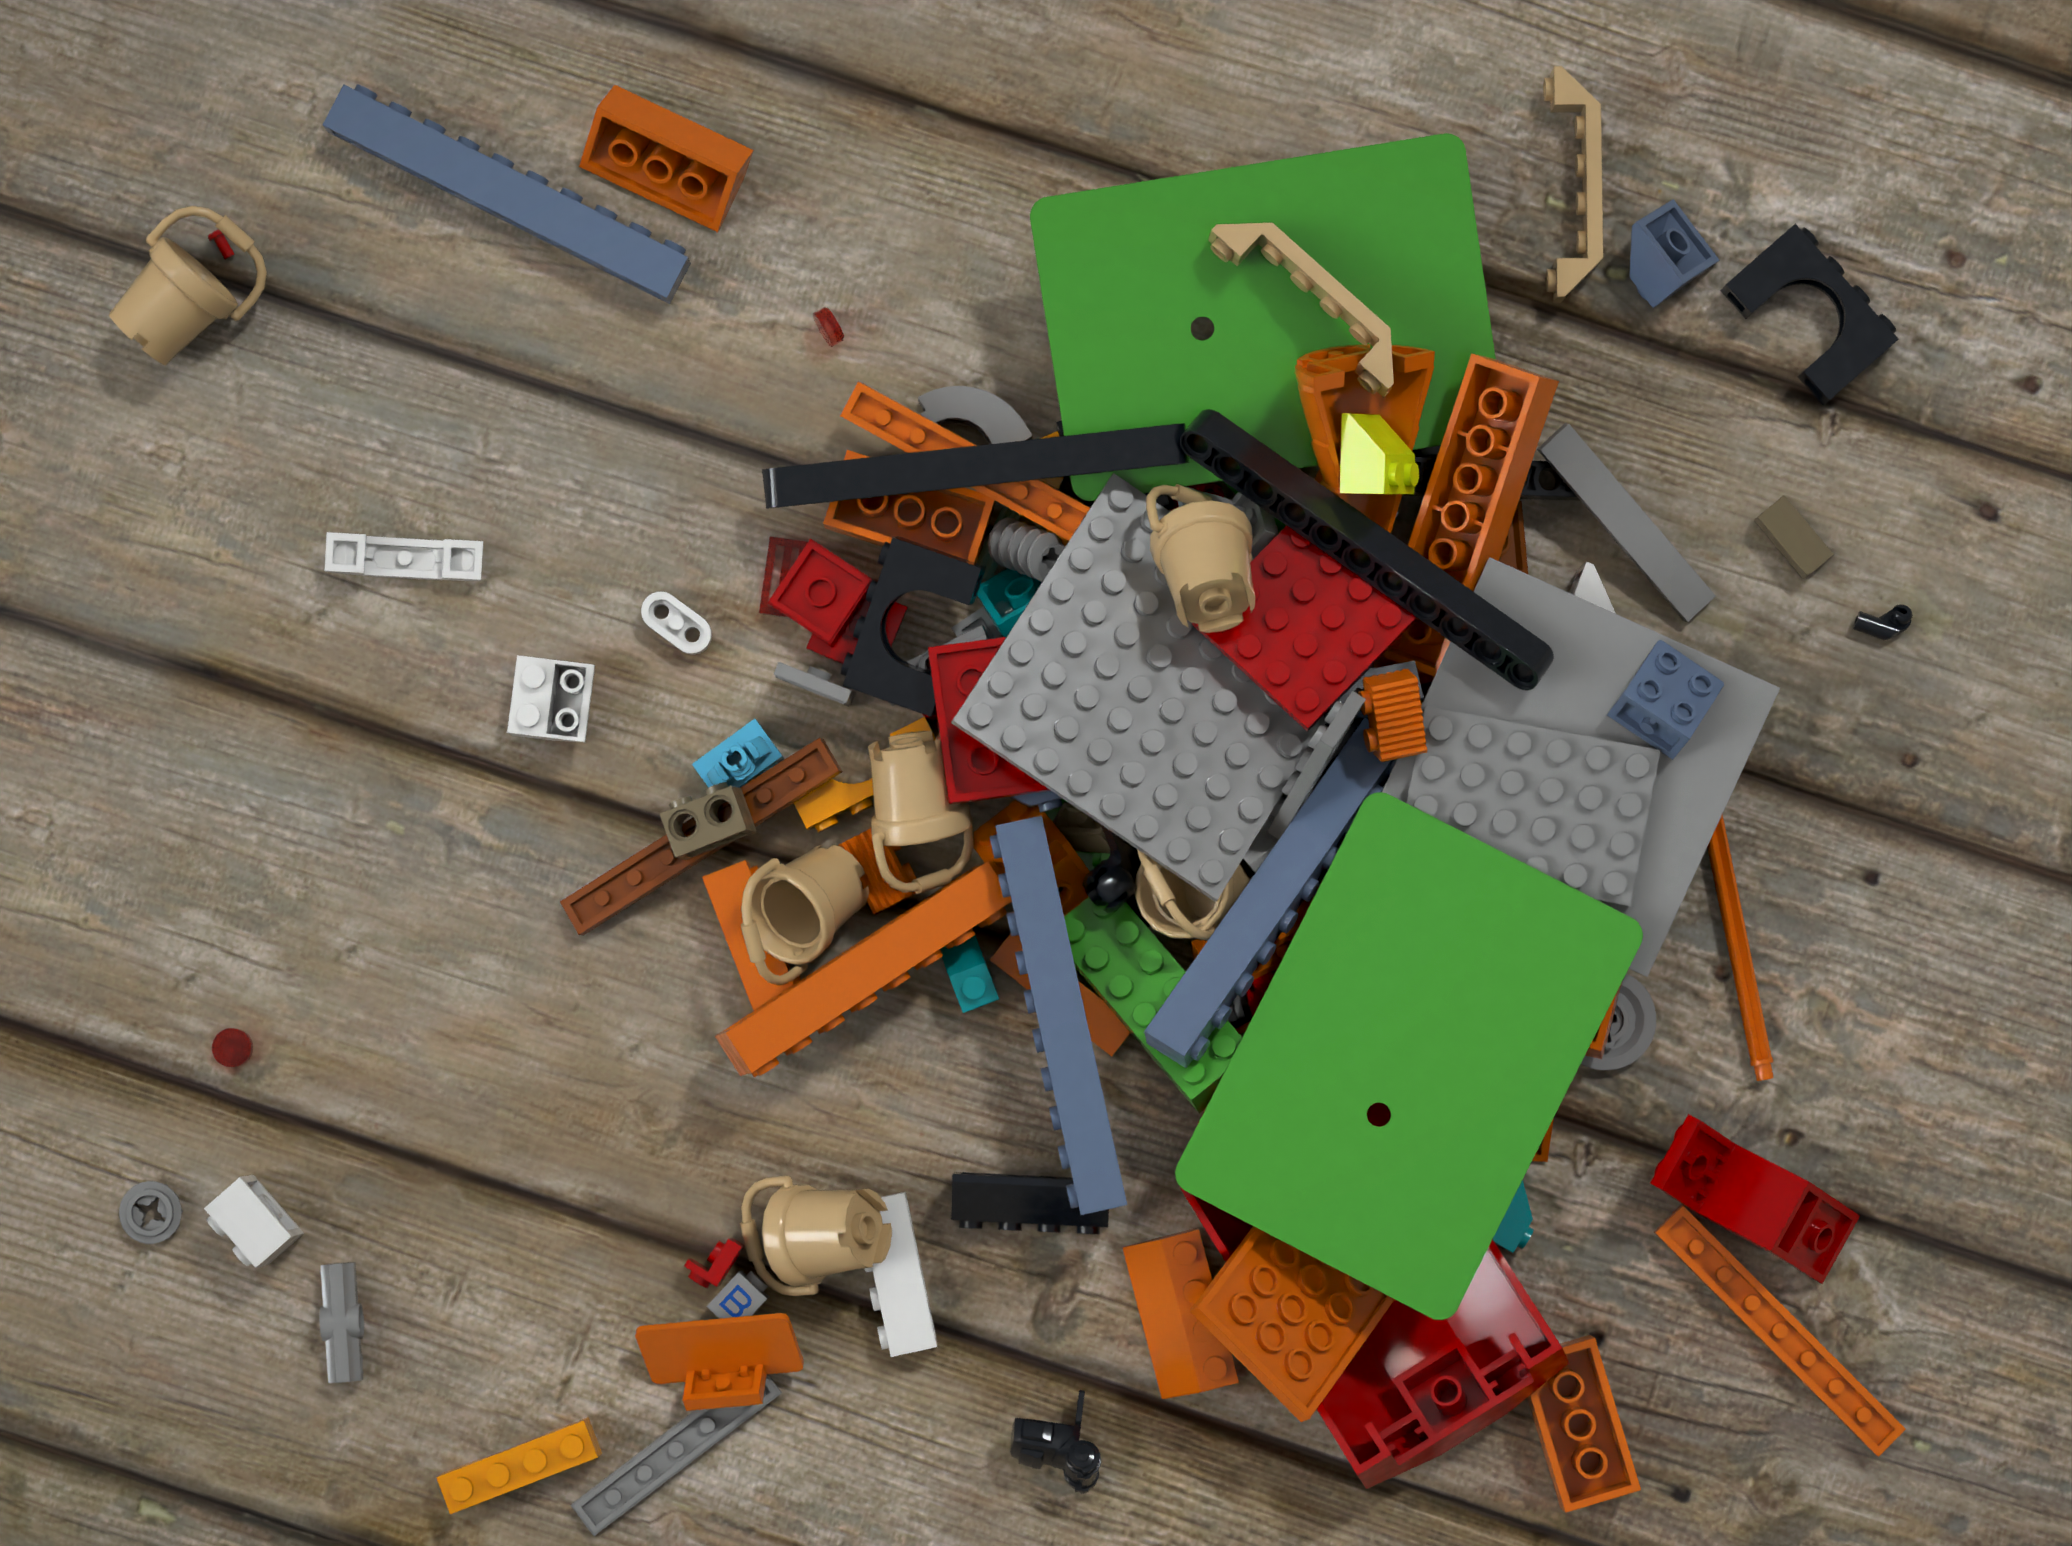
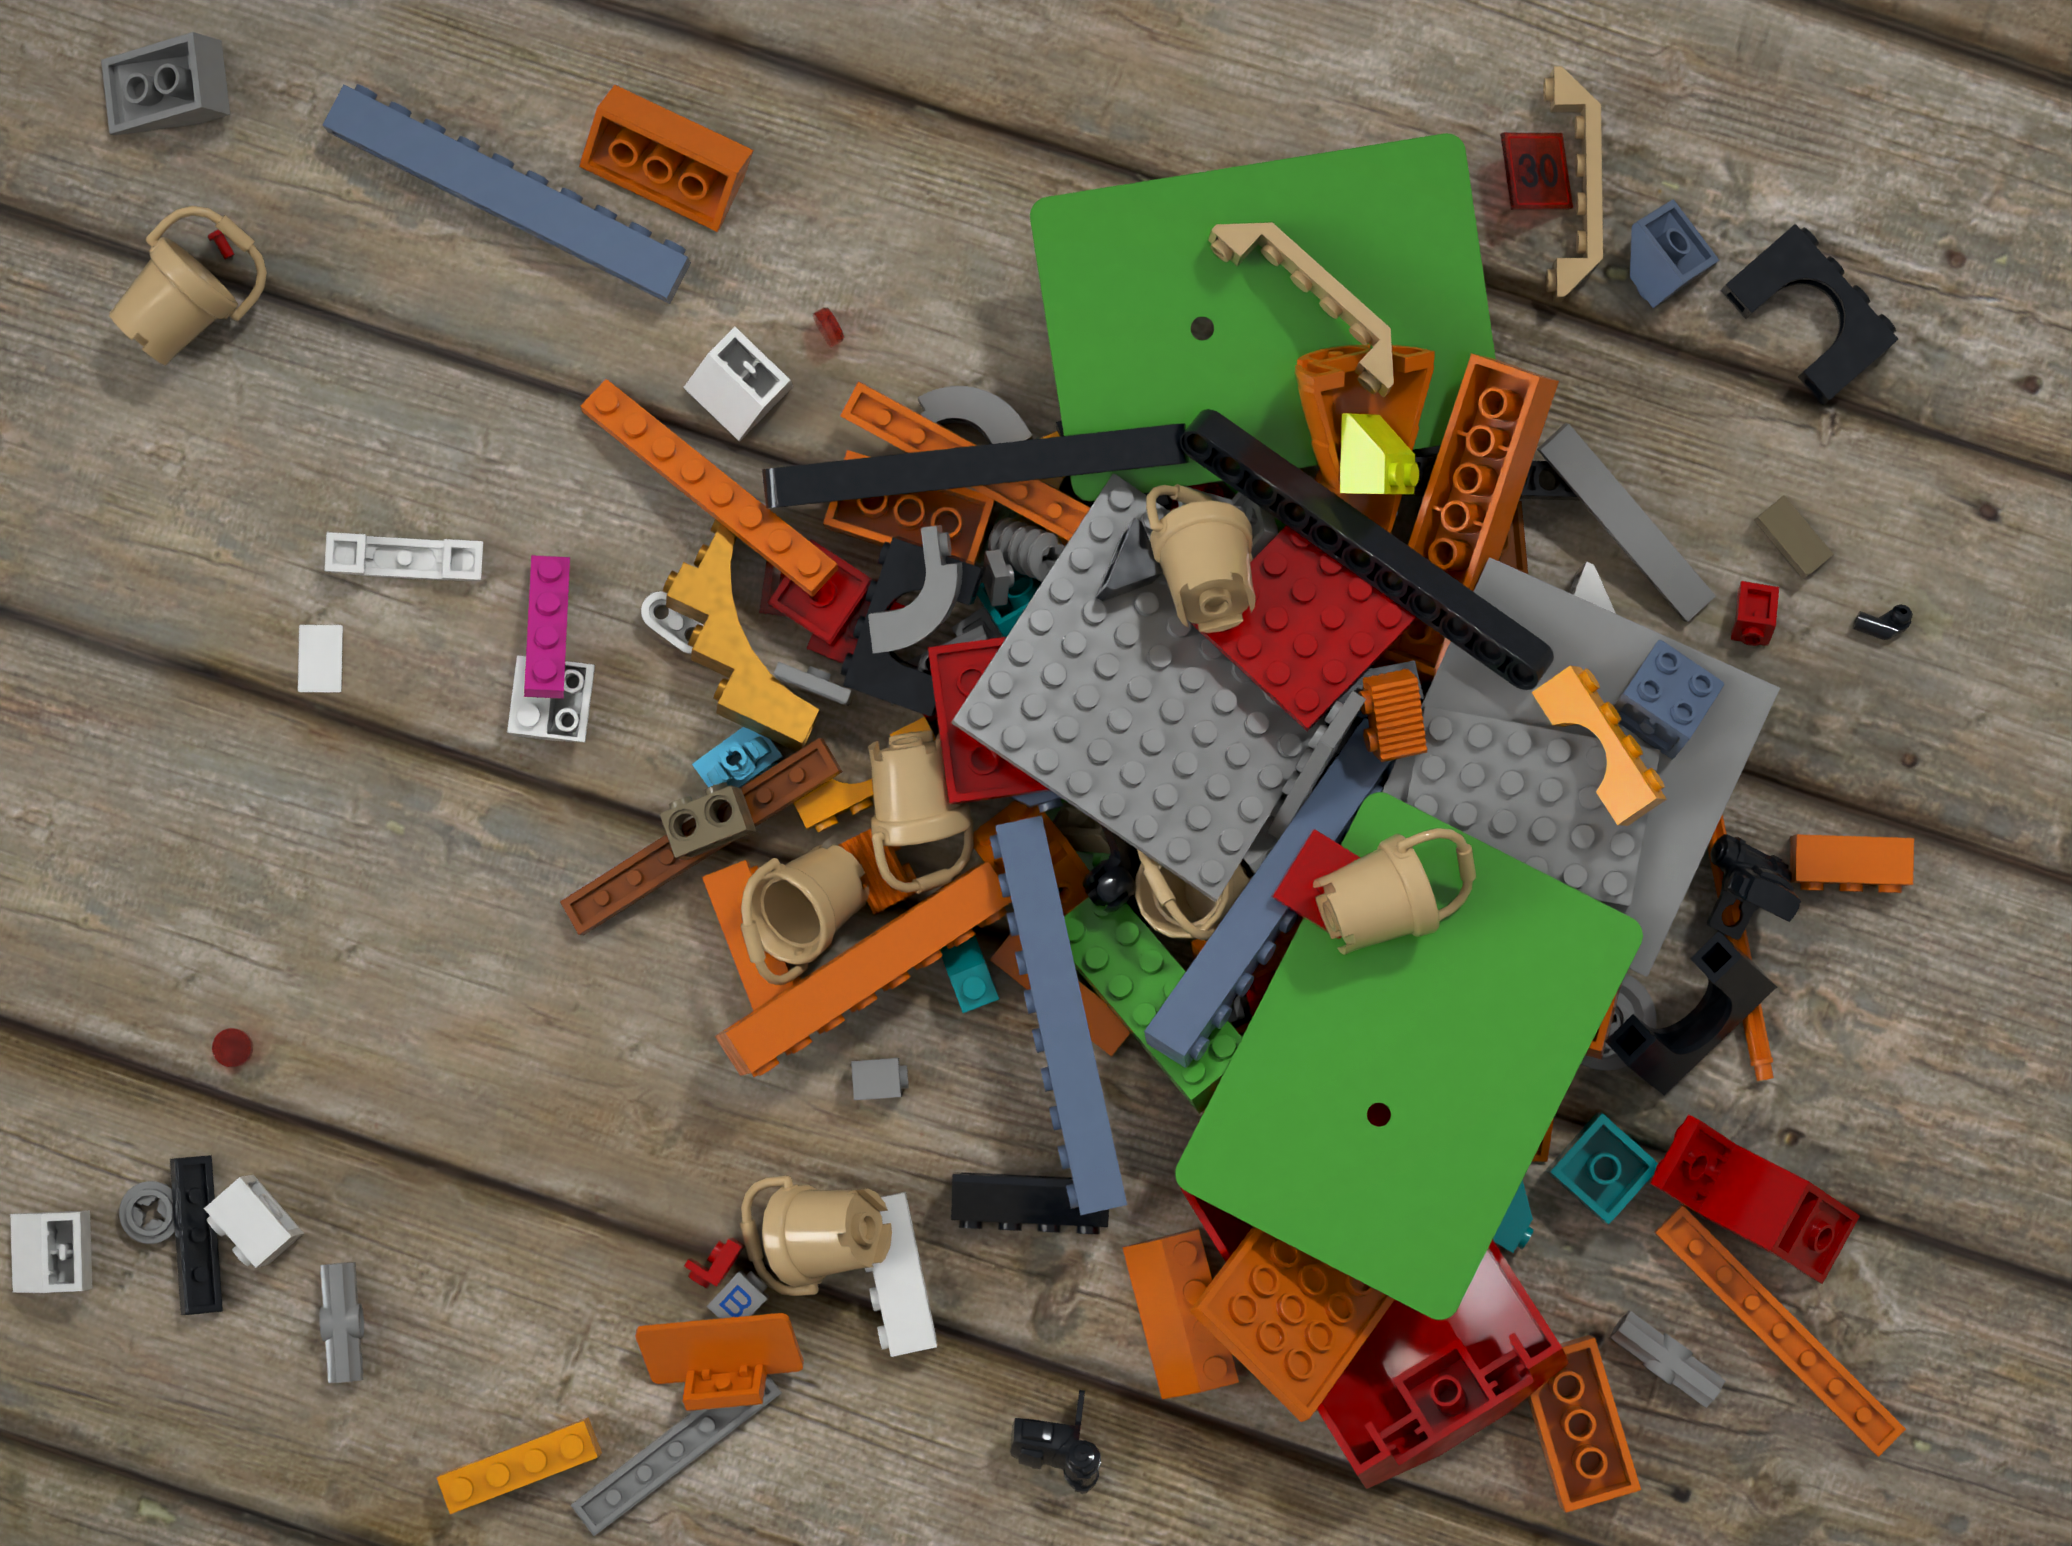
(51, 1252): none -> white slope
(166, 85): none -> light grey slope
(194, 1237): none -> black tile
(320, 658): none -> white sticker
(547, 627): none -> dark pink plate
(709, 487): none -> orange plate
(737, 384): none -> white slope
(751, 694): none -> arch
(878, 1078): none -> light grey brick
(932, 607): none -> light grey arch
(997, 577): none -> light grey plate
(1131, 564): none -> black slope
(1314, 860): none -> red plate
(1389, 892): none -> tan piece
(1536, 171): none -> clear red piece
(1603, 1168): none -> teal brick
(1628, 786): none -> light orange arch
(1667, 1359): none -> light grey piece
(1672, 1052): none -> black arch
(1752, 879): none -> black piece
(1755, 613): none -> red bracket
(1851, 862): none -> orange brick

